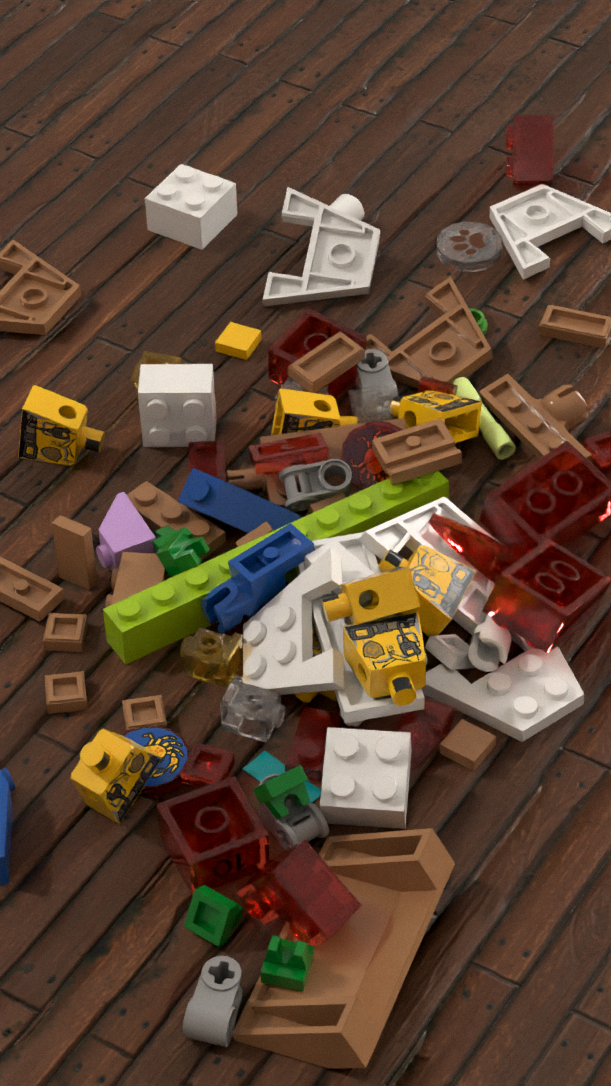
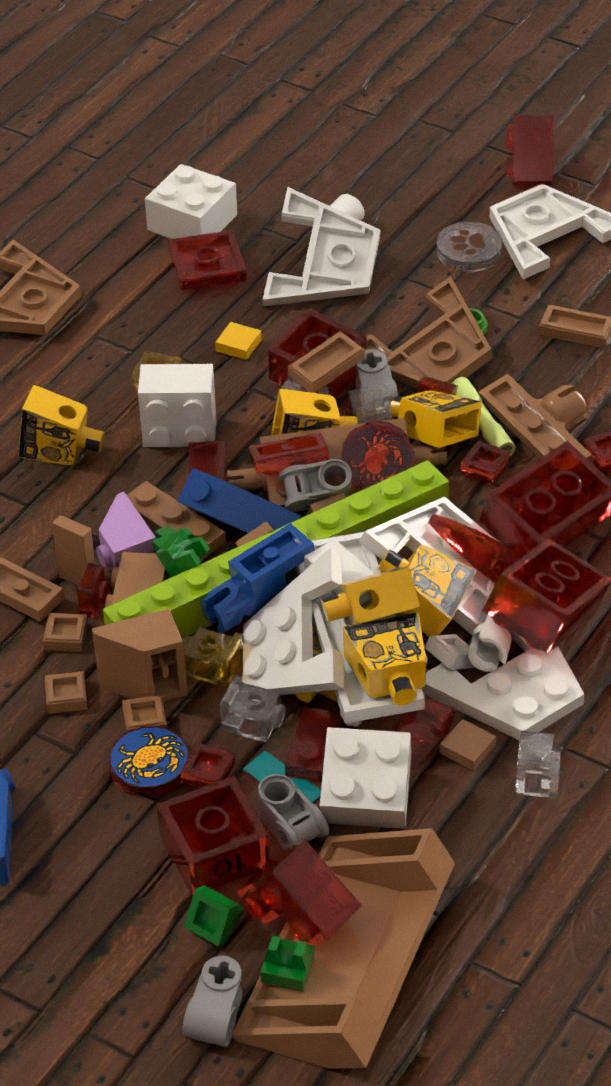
(92, 590): none -> clear red plate
(112, 773): yellow torso -> none
(141, 657): none -> medium nougat slope
(207, 260): none -> clear red plate
(286, 784): green tile -> none
(416, 451): medium nougat plate -> none
(485, 462): none -> clear red plate
(537, 765): none -> clear brick

